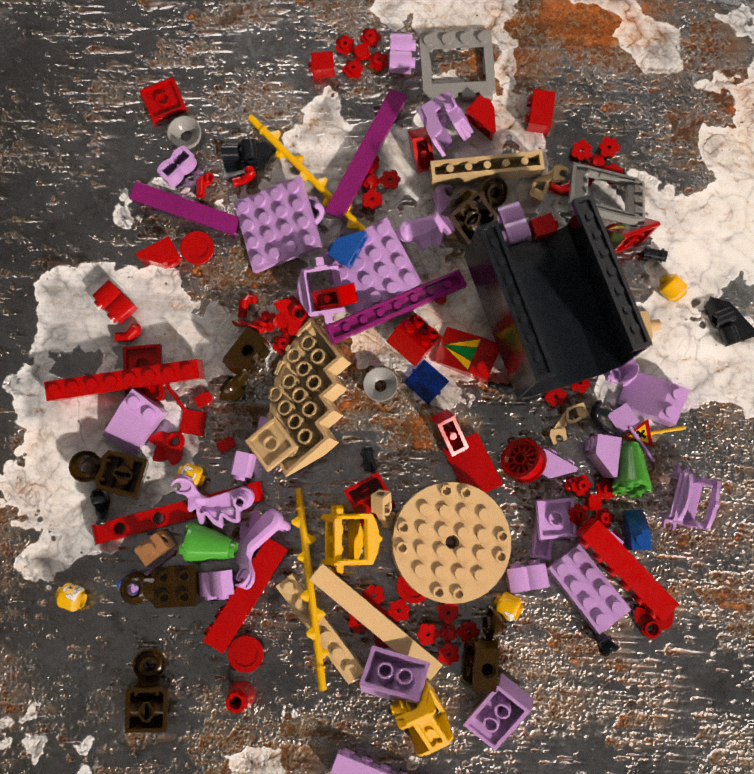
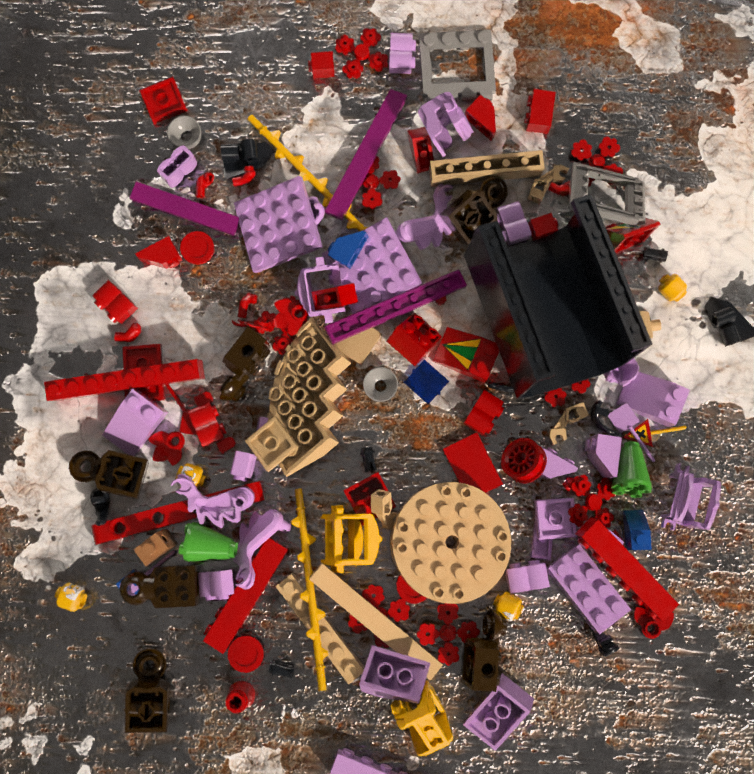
(206, 424): none -> red brick
(278, 668): none -> black pin
(360, 345): none -> tan tile
(449, 432): red slope -> none
(484, 412): none -> red brick

